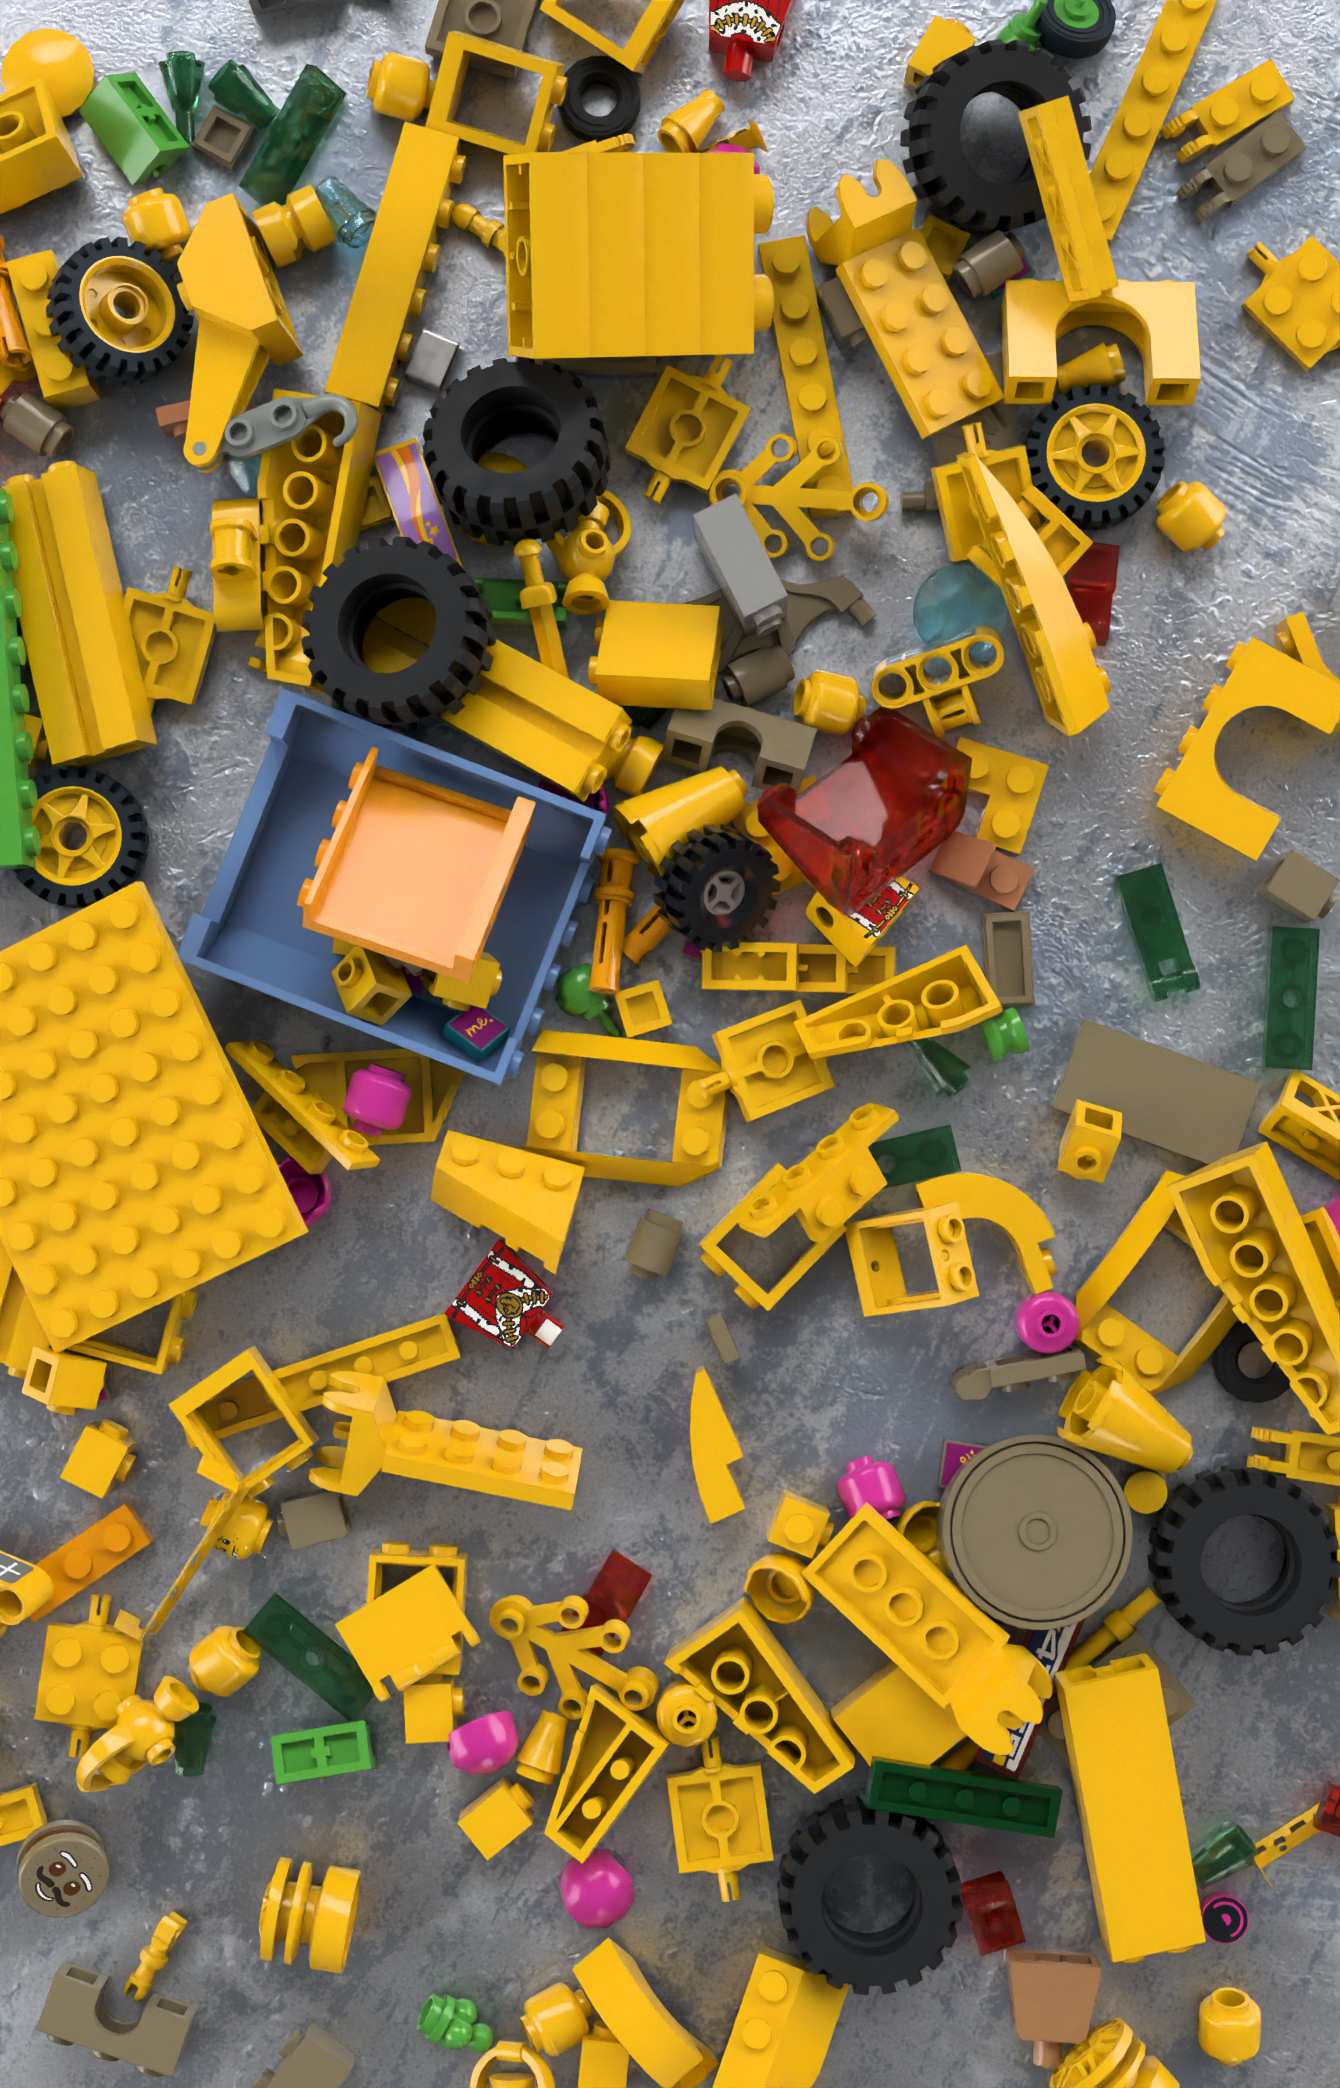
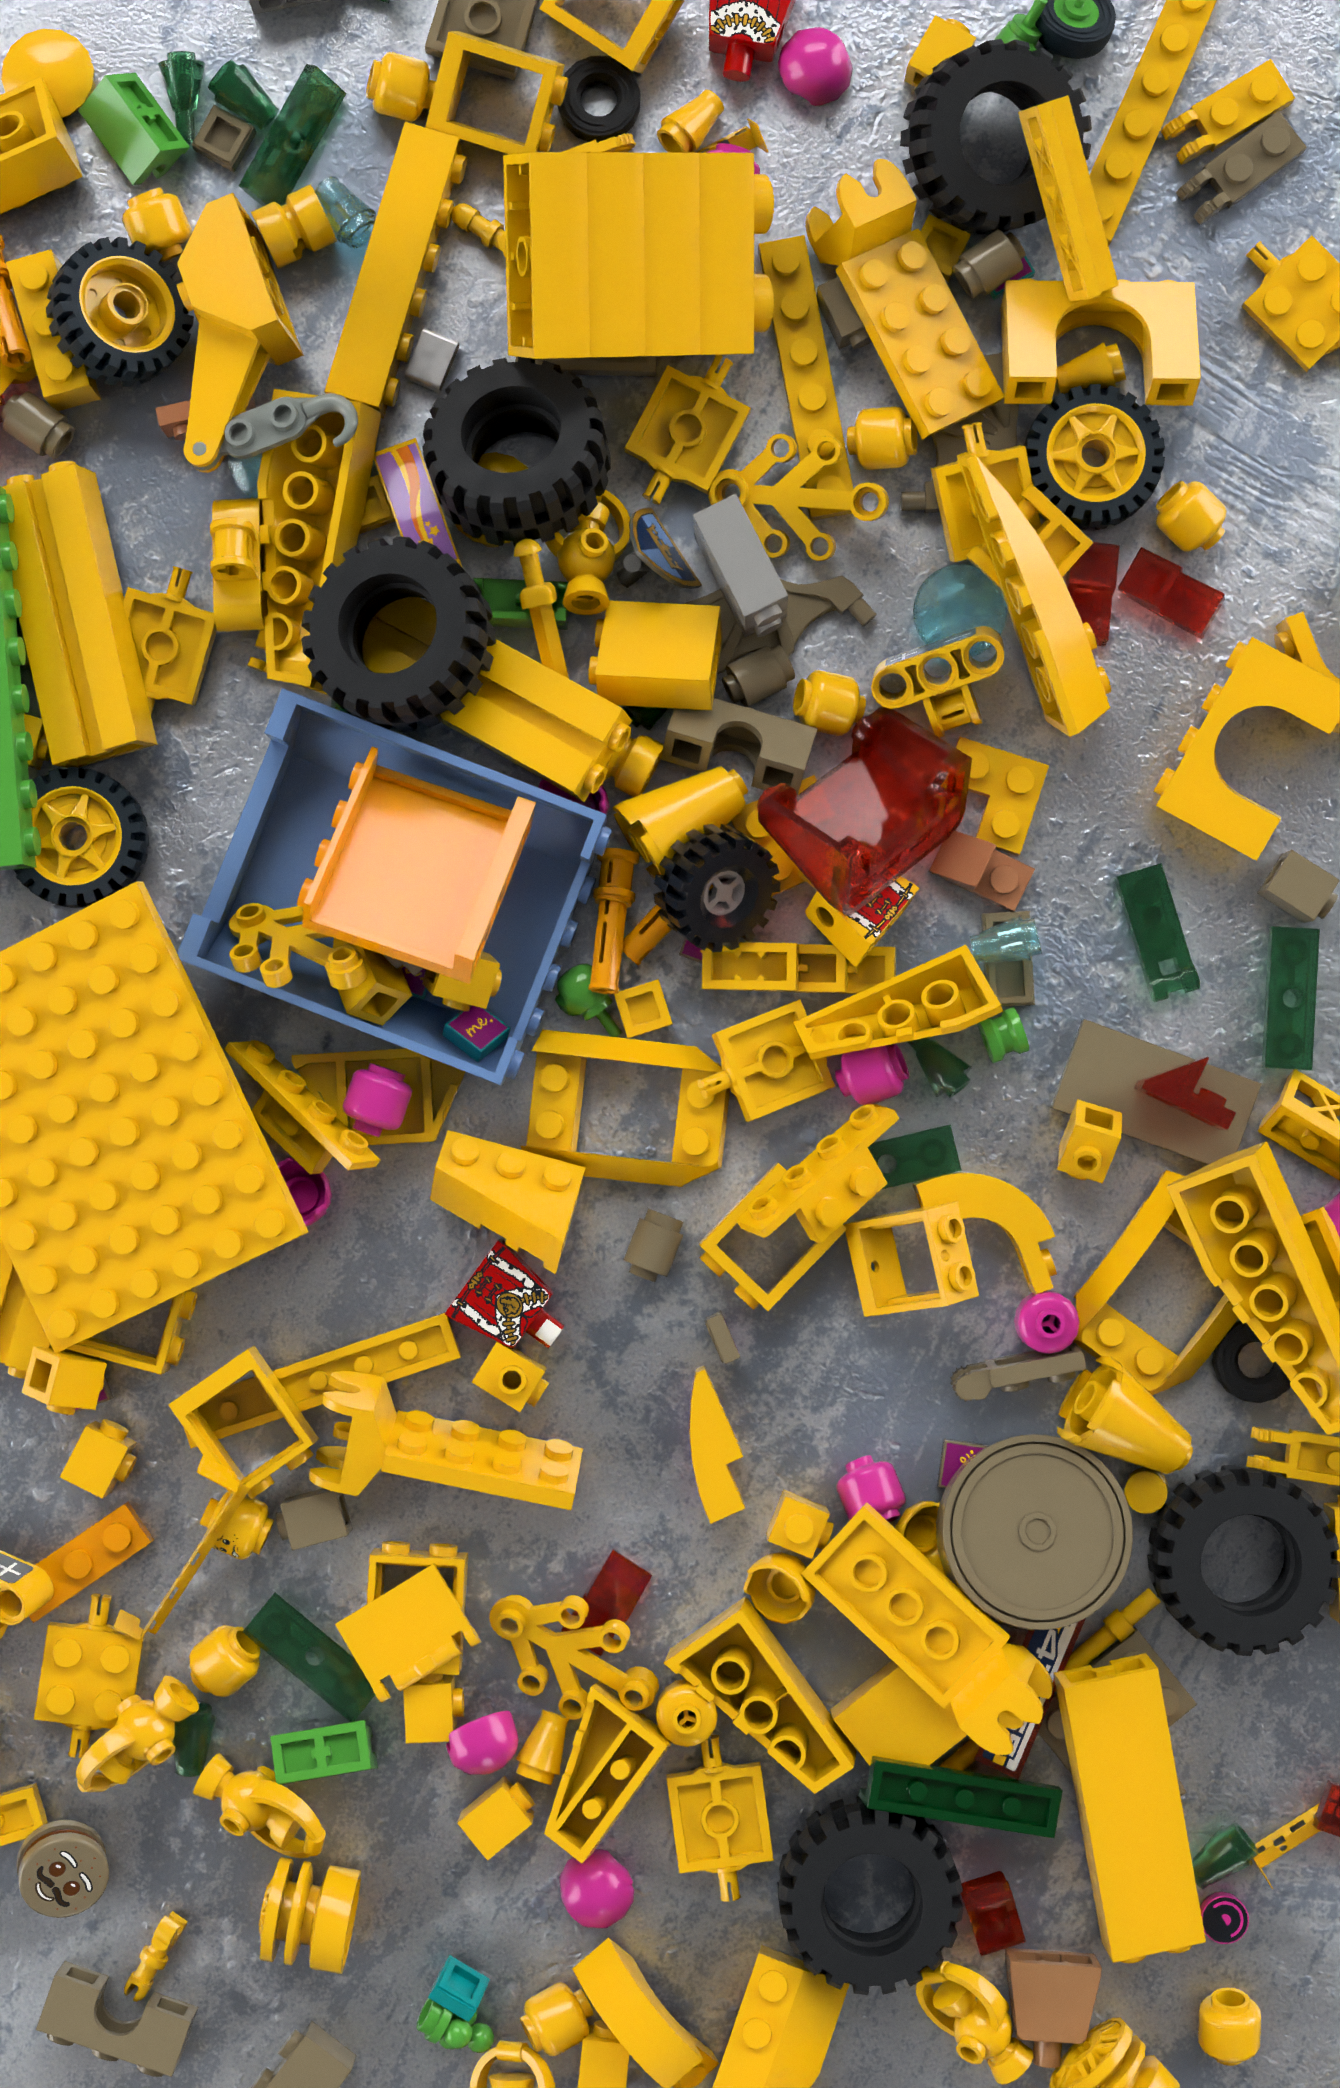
(259, 923): none -> yellow plant
(262, 1807): none -> yellow piece
(459, 1988): none -> teal tile
(512, 1377): none -> yellow brick
(654, 552): none -> shield
(815, 65): none -> dark pink hair
(872, 1074): none -> dark pink head
(882, 438): none -> yellow head
(978, 2024): none -> yellow piece
(1007, 941): none -> clear light blue cone
(1171, 593): none -> clear red slope
(1176, 1089): none -> clear red slope

